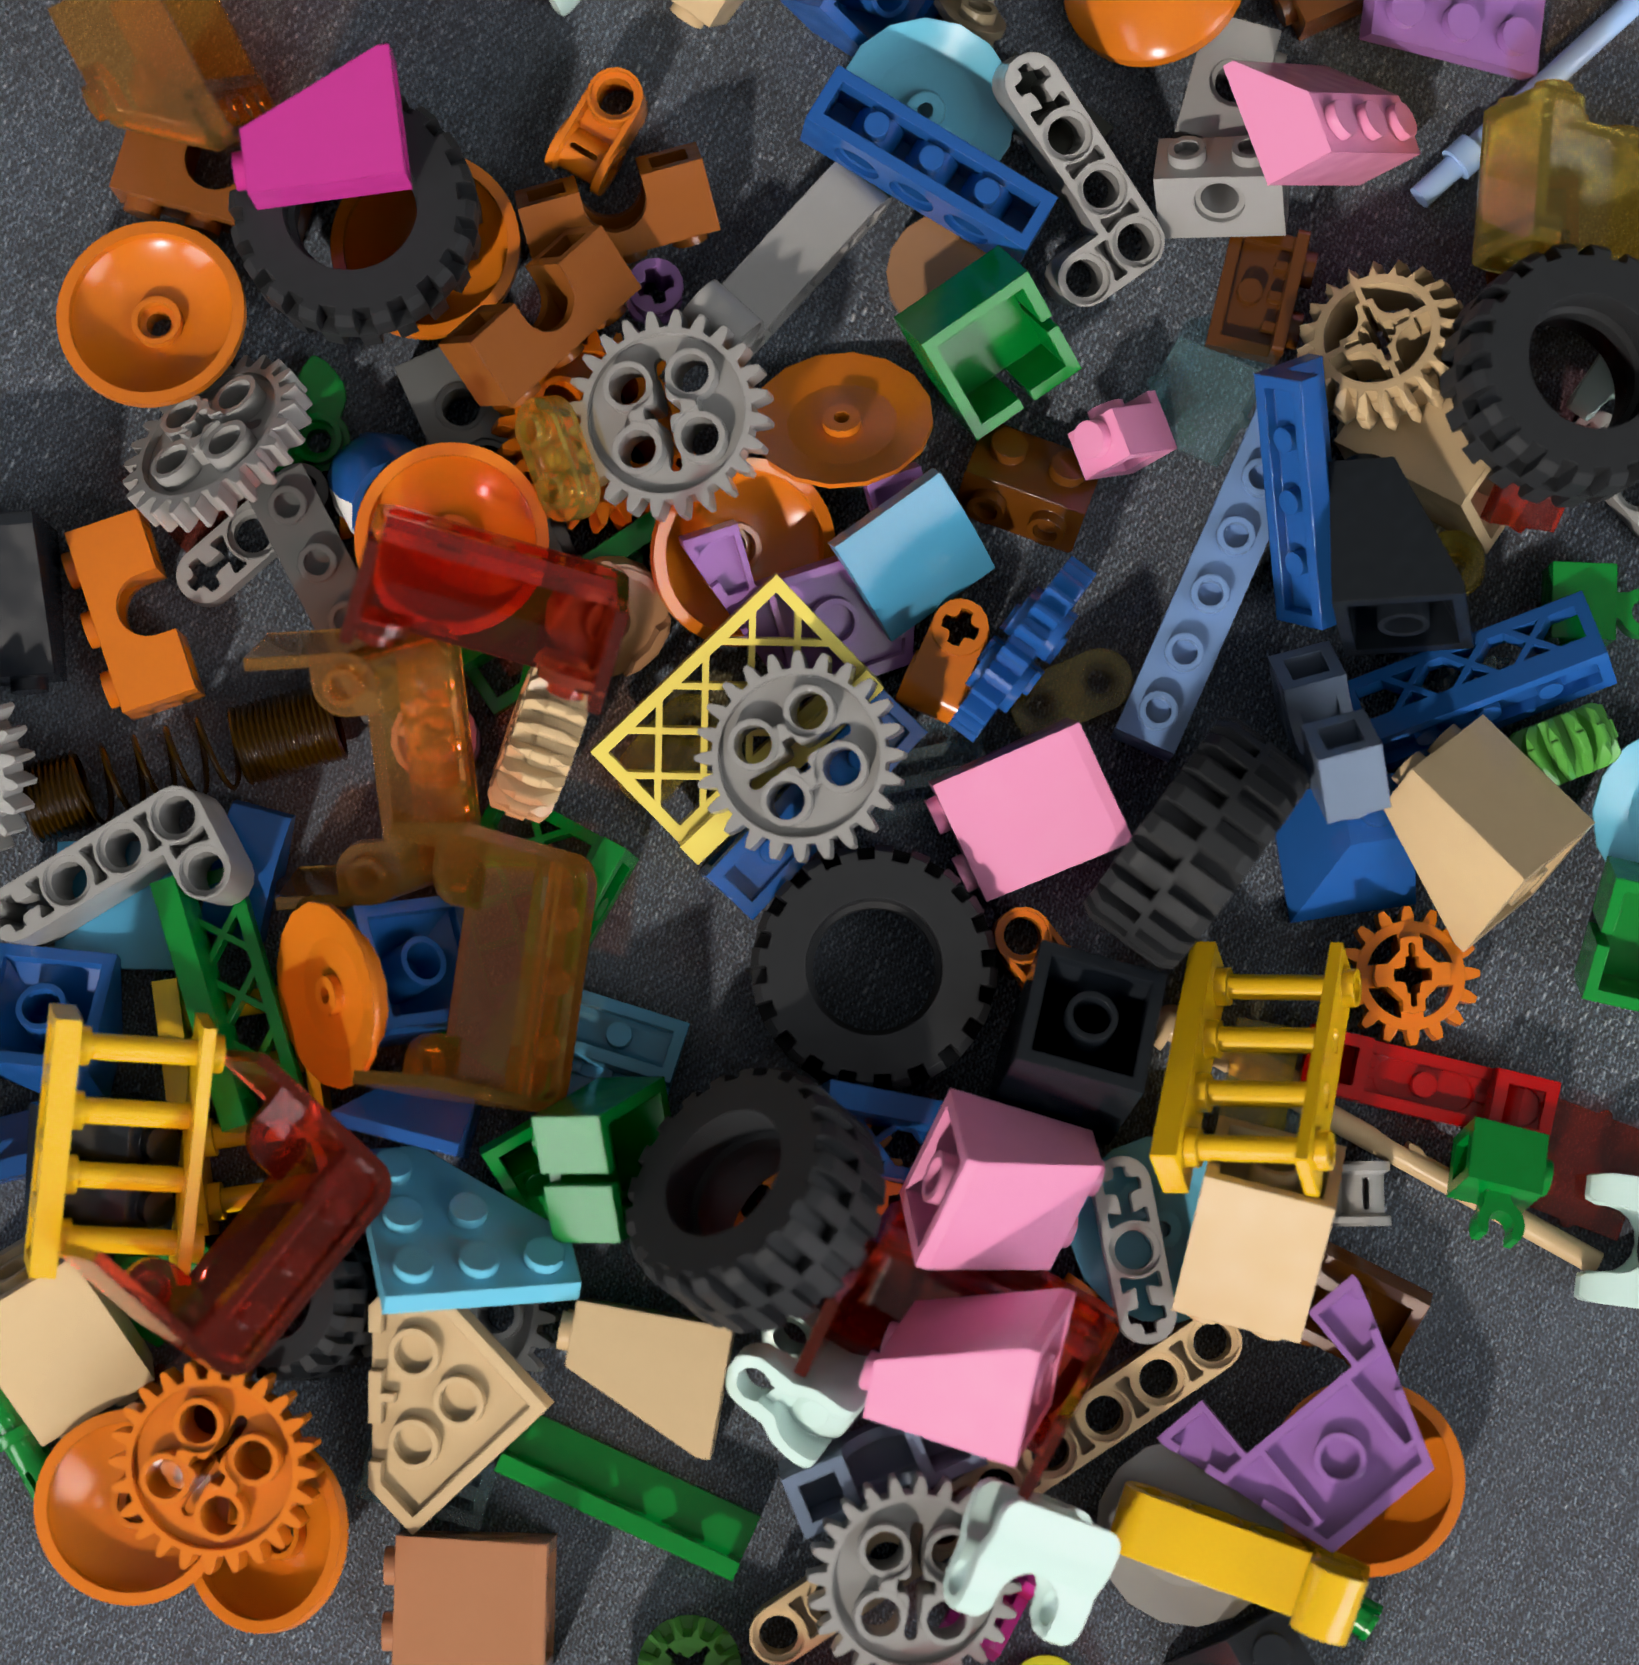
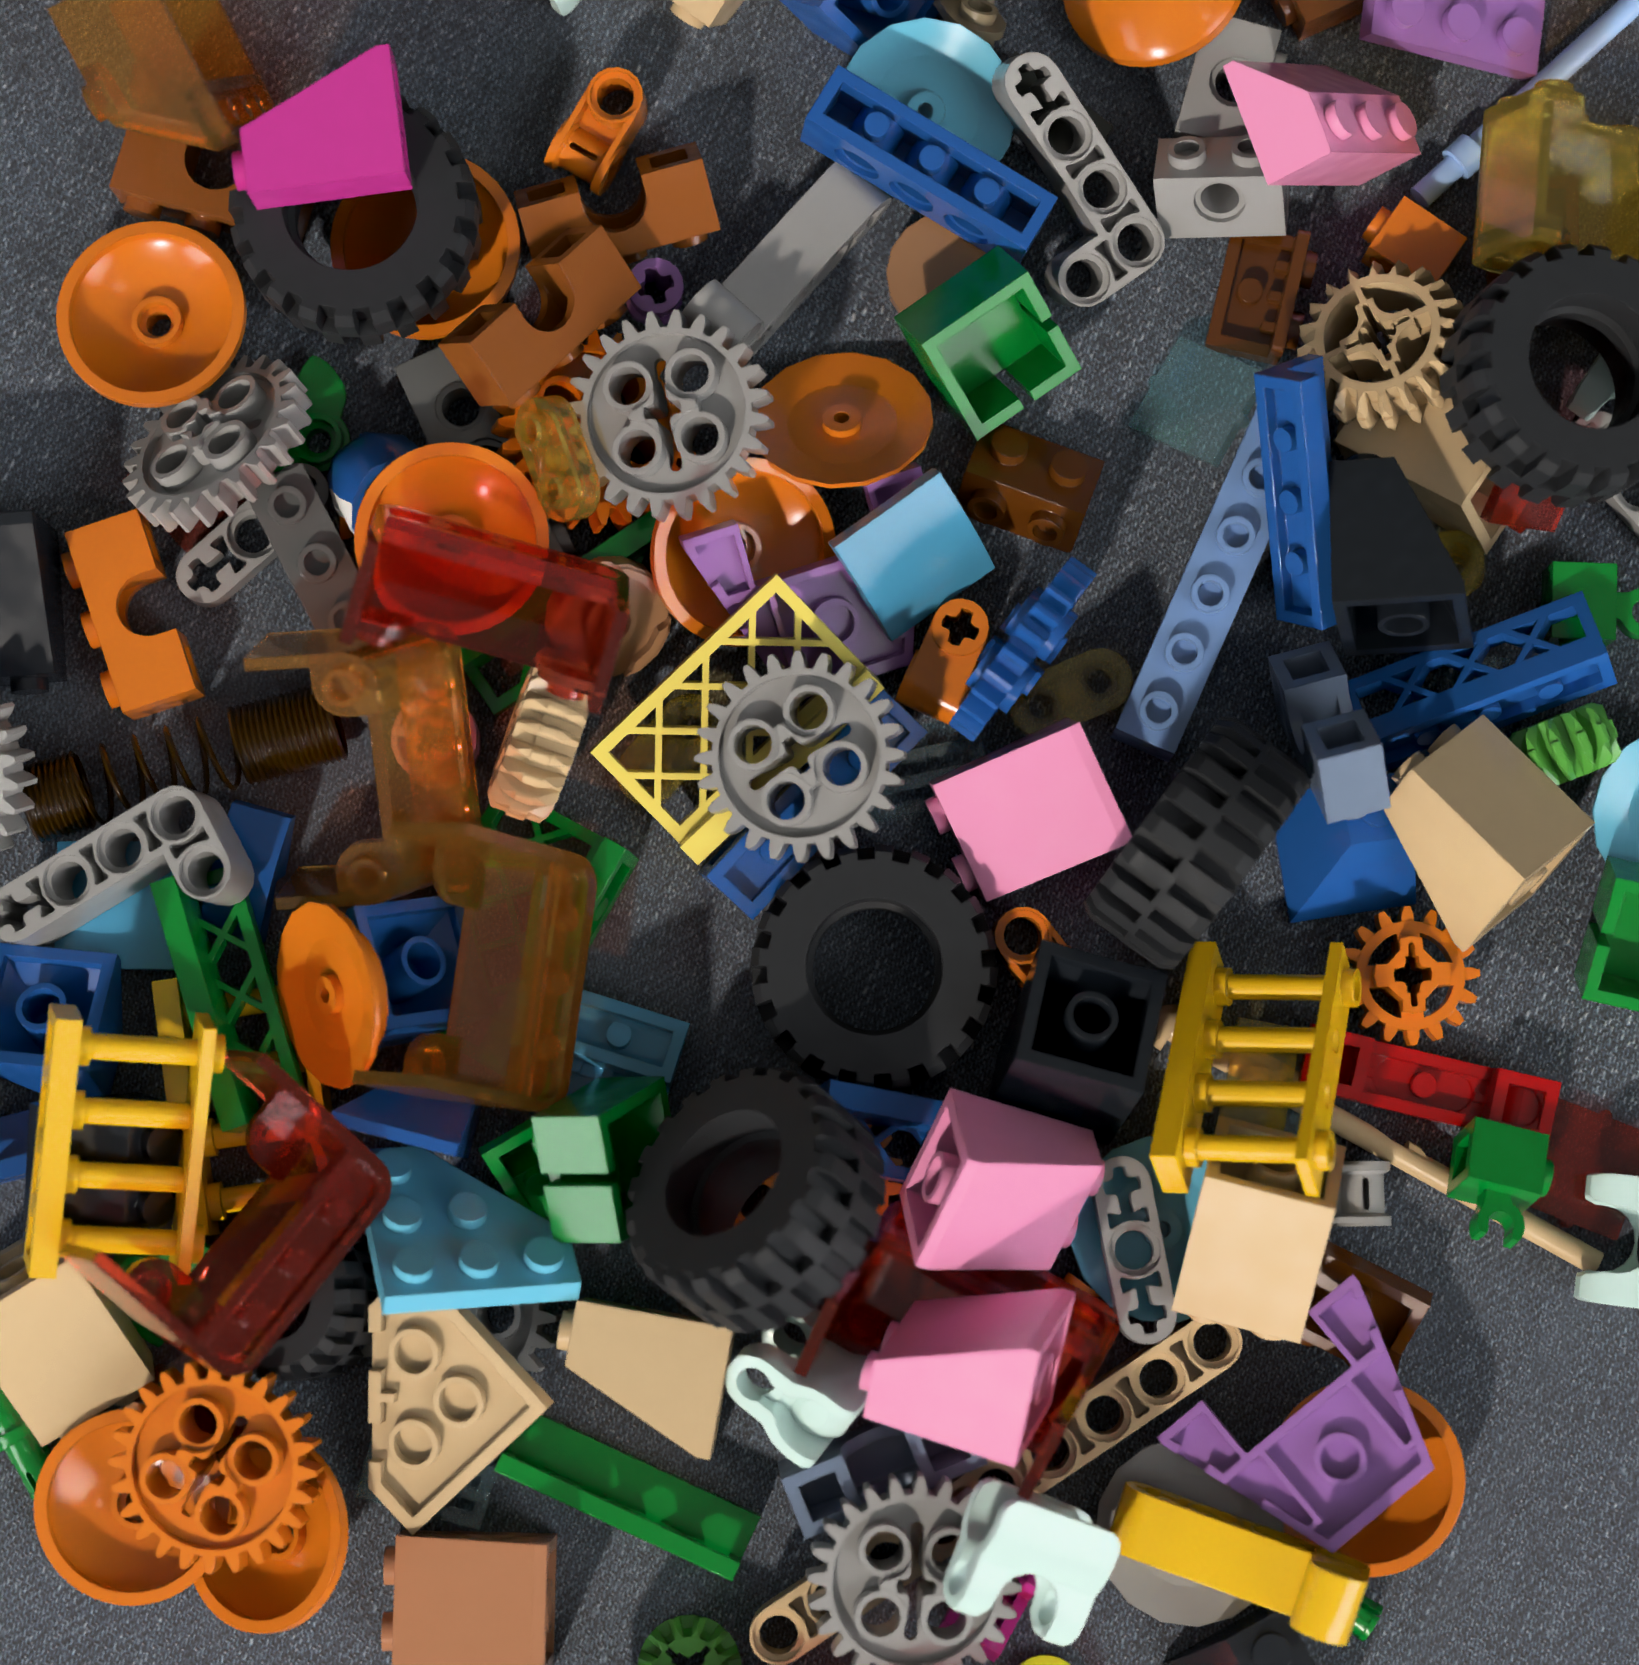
(1122, 437): bright pink brick -> none
(1413, 238): none -> orange brick

